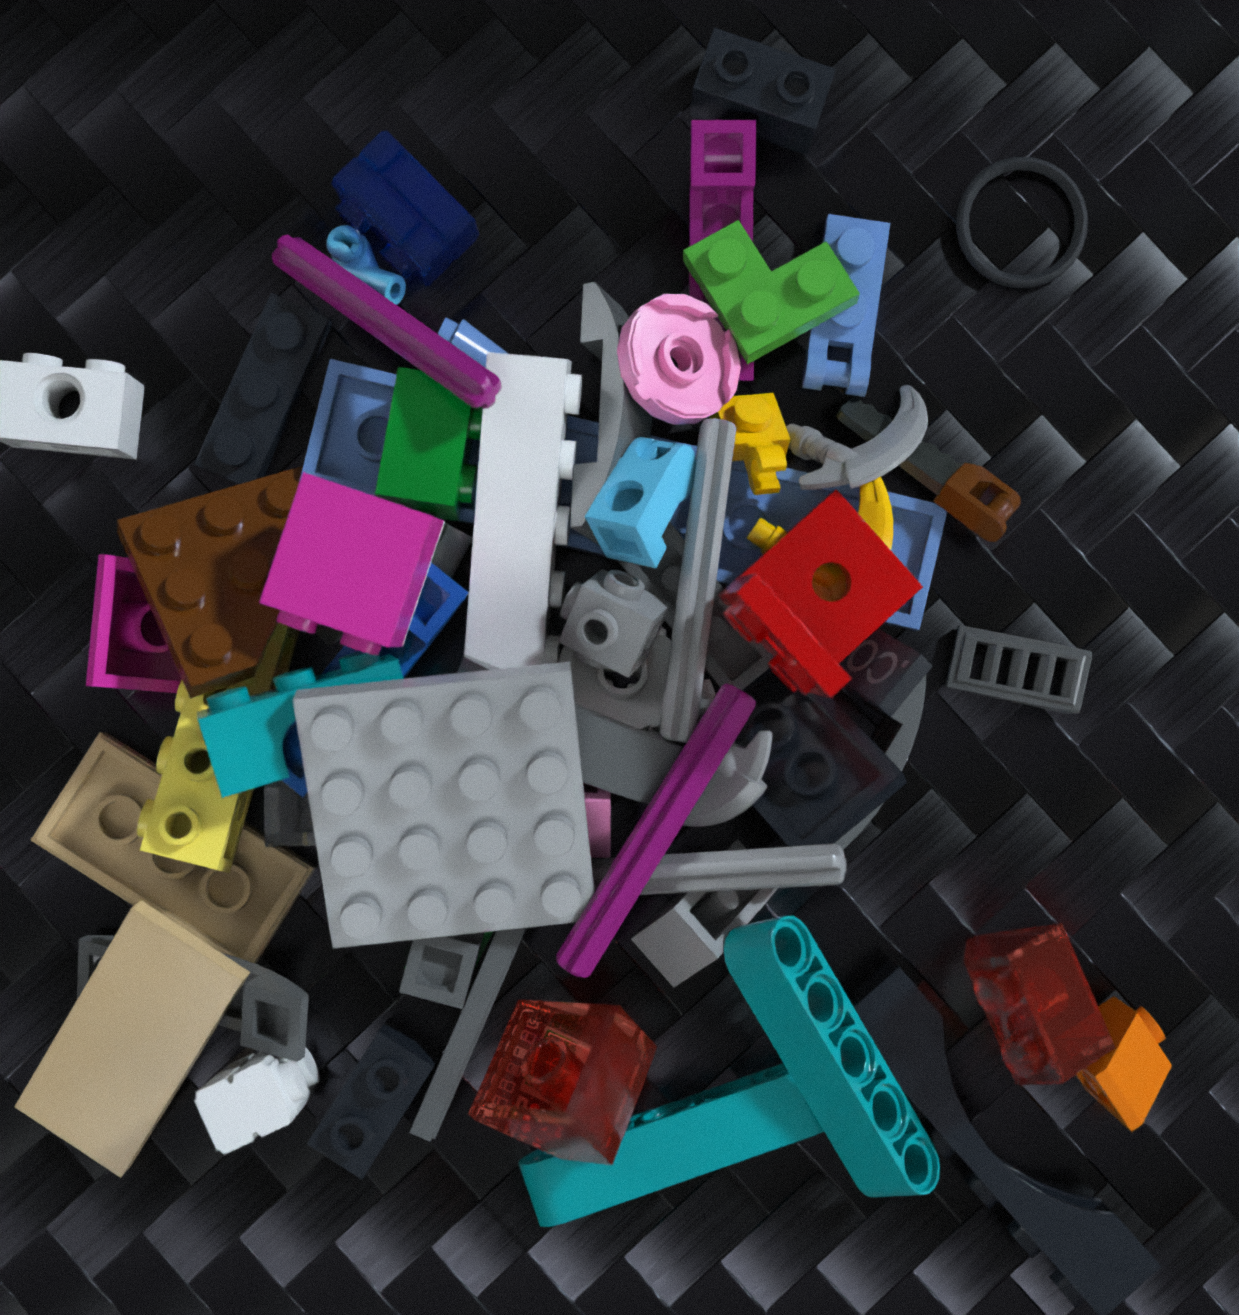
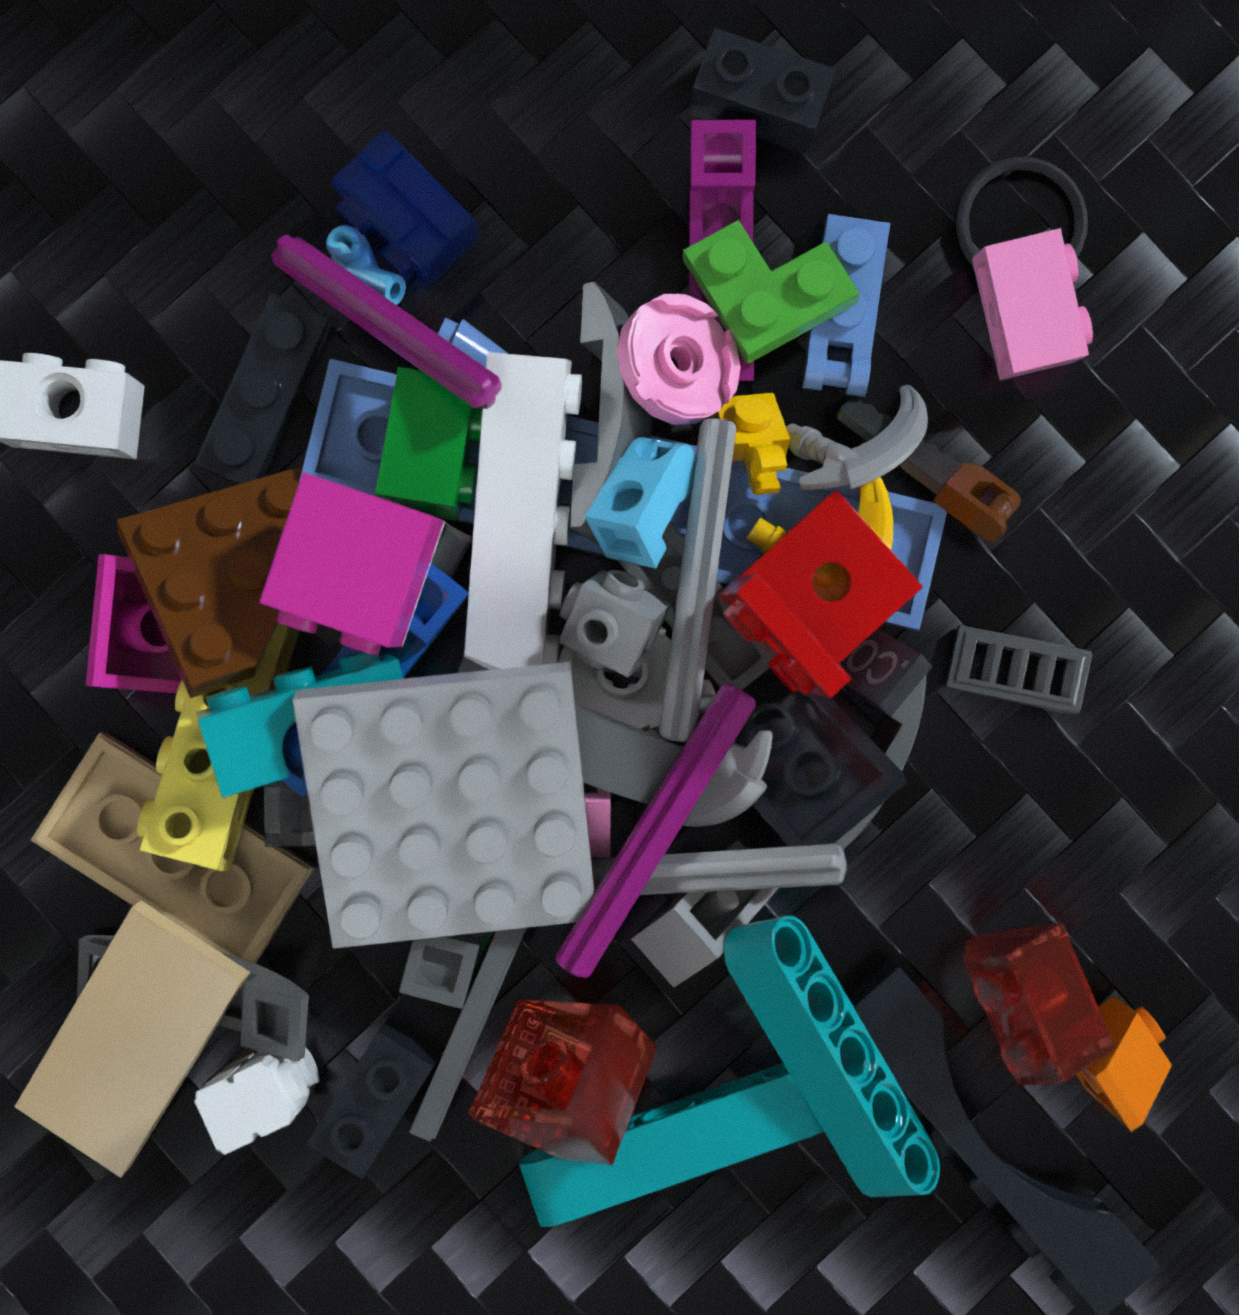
(1032, 303): none -> bright pink brick

